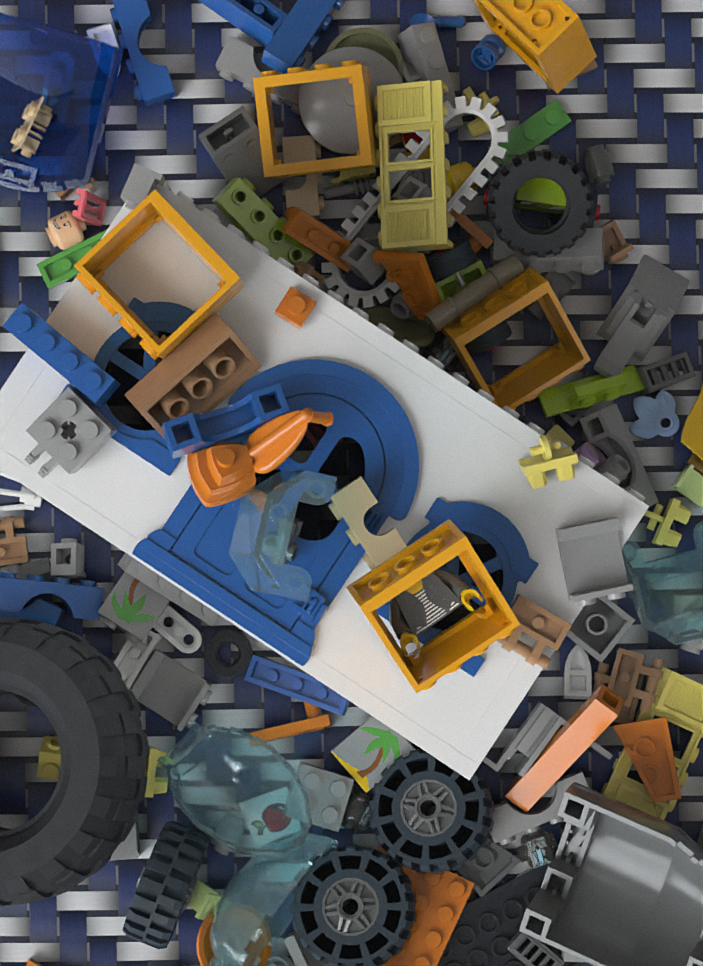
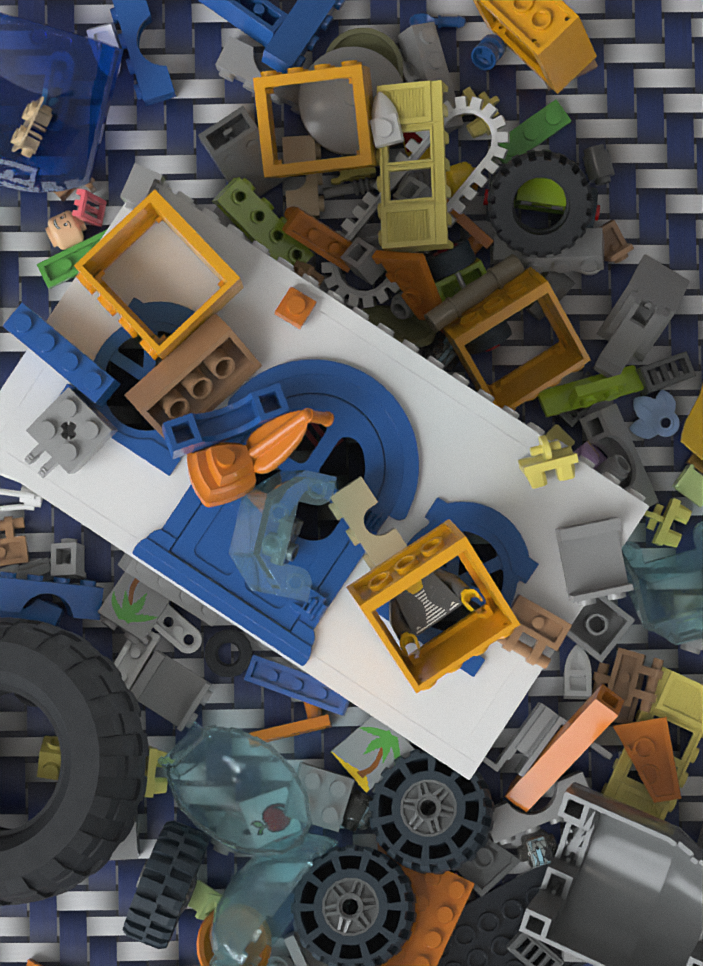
(385, 122): none -> white plate

